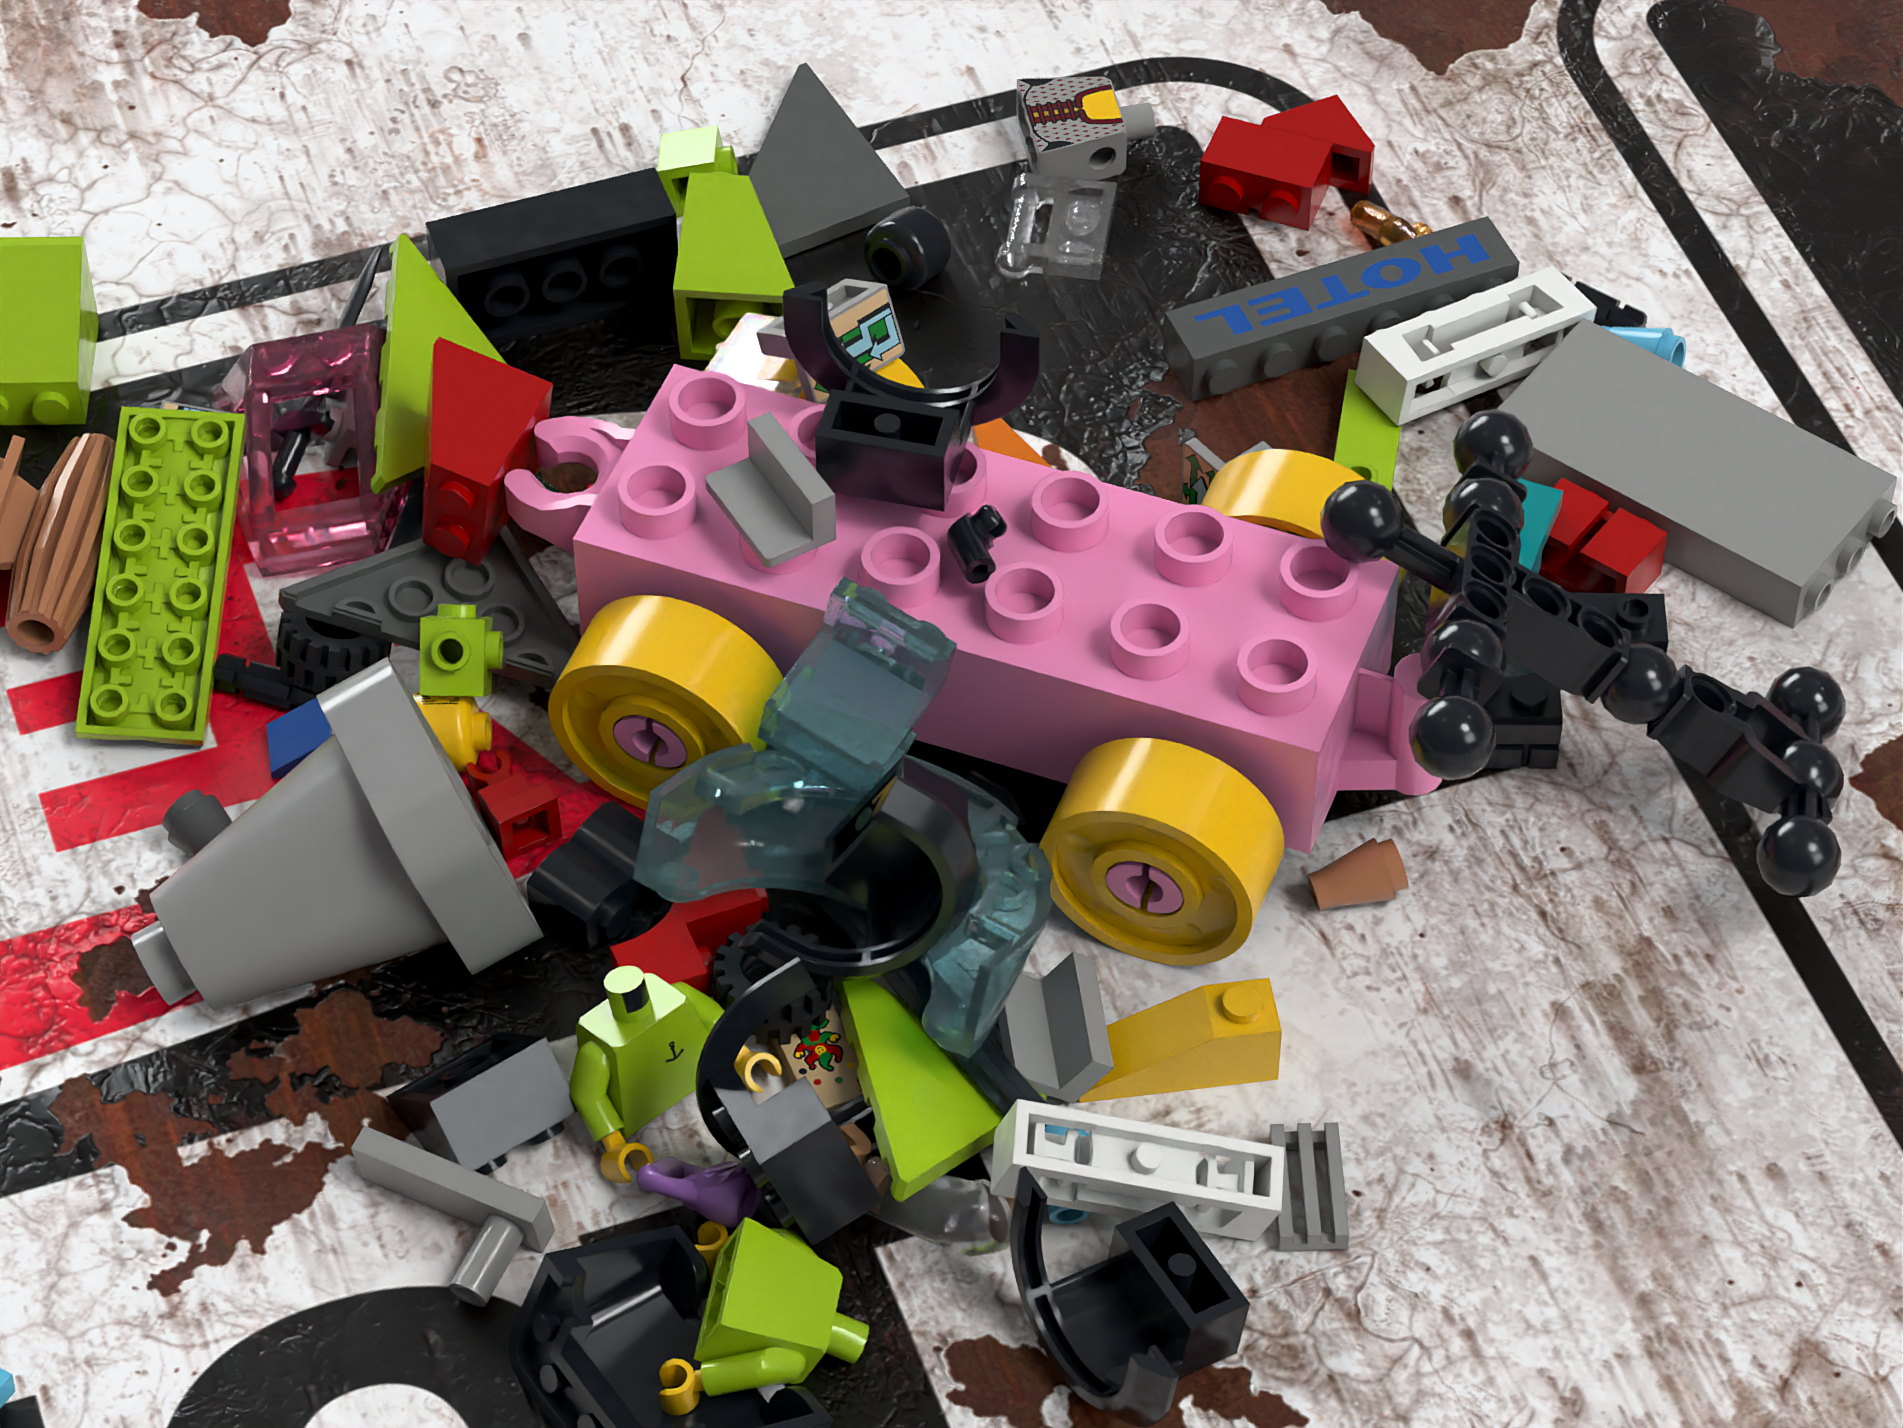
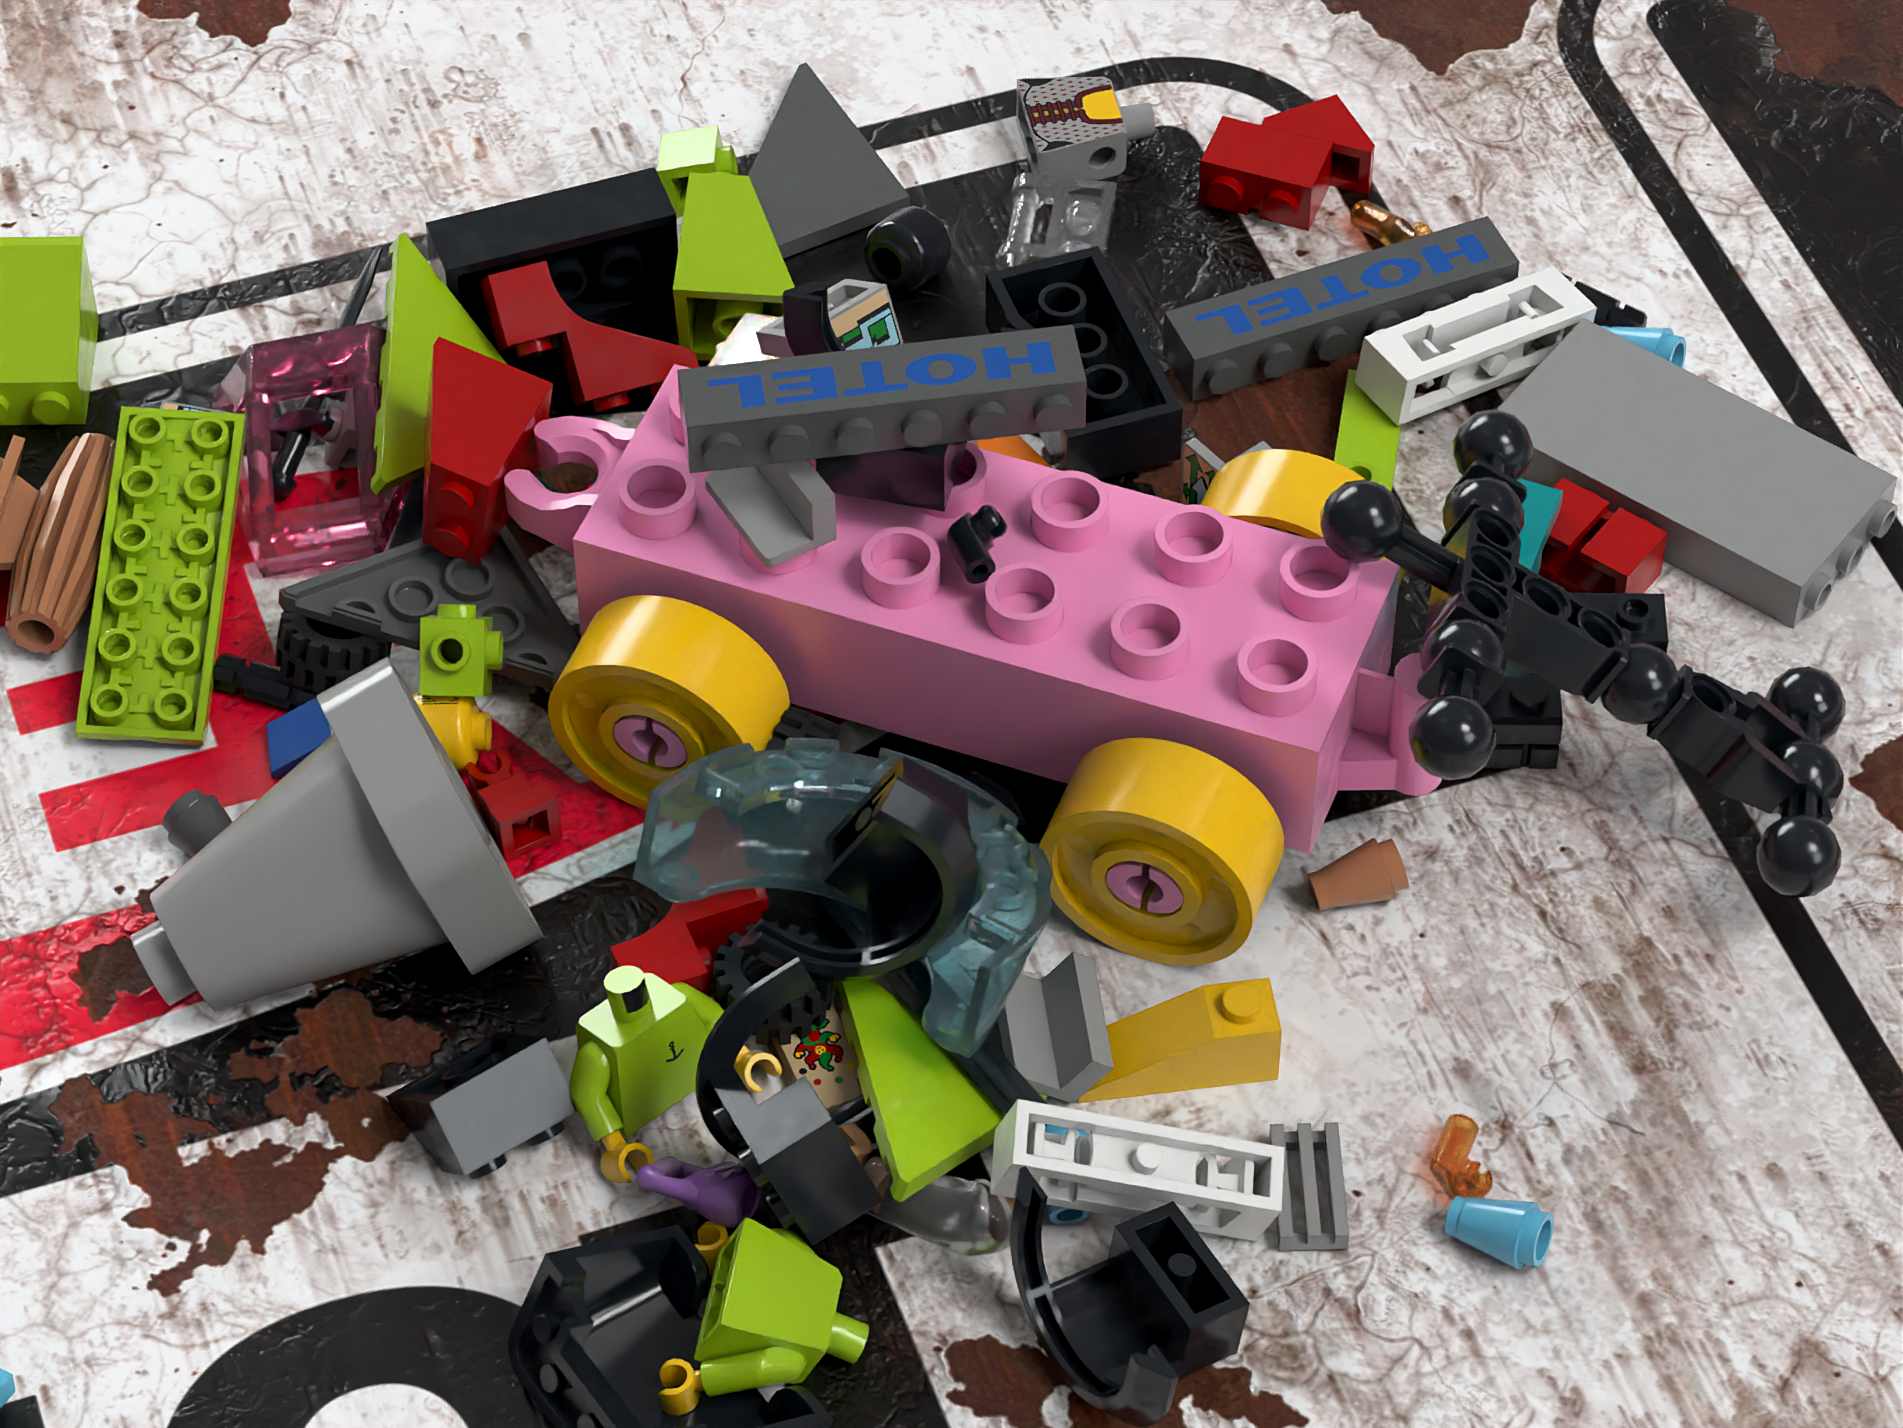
(502, 1211): light grey piece -> none
(589, 881): black brick -> none
(597, 358): none -> red arch
(858, 689): clear light blue piece -> none
(882, 398): none -> dark grey brick
(1129, 401): none -> black brick
(1451, 1162): none -> clear orange arm
(1502, 1228): none -> medium azure cone

